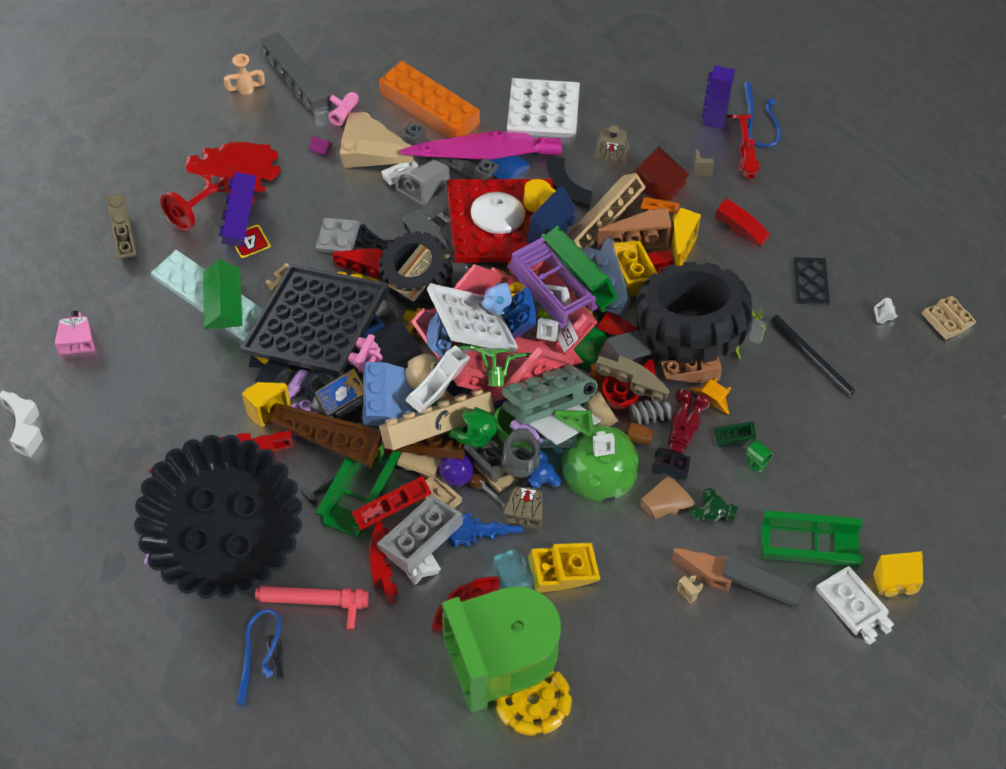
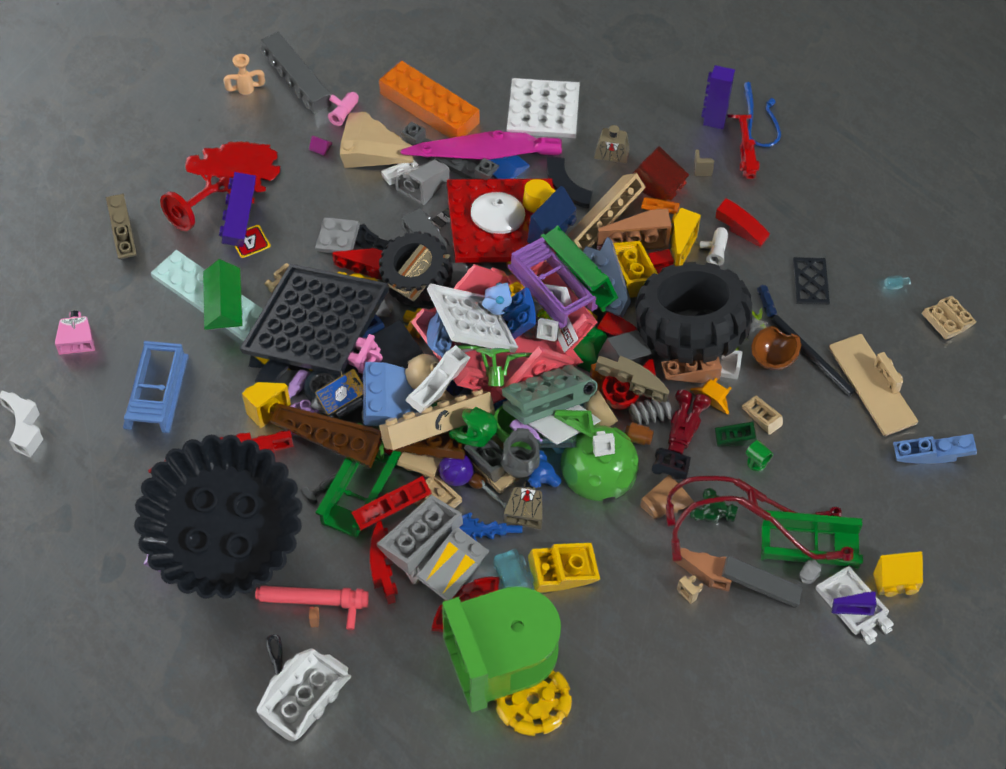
(156, 411): none -> medium blue piece
(266, 669): blue piece -> none
(301, 692): none -> white slope
(314, 616): none -> nougat tile
(452, 564): none -> light grey slope
(717, 246): none -> white piece
(731, 365): none -> white panel
(751, 504): none -> dark red bar
(767, 301): none -> dark blue axle
(768, 424): none -> tan slope
(774, 349): none -> dark orange cylinder
(810, 572): none -> light grey arm
(855, 604): none -> dark purple slope
(875, 383): none -> tan bracket
(885, 311): white tile -> none
(896, 282): none -> clear light blue cylinder
(930, 451): none -> medium blue slope

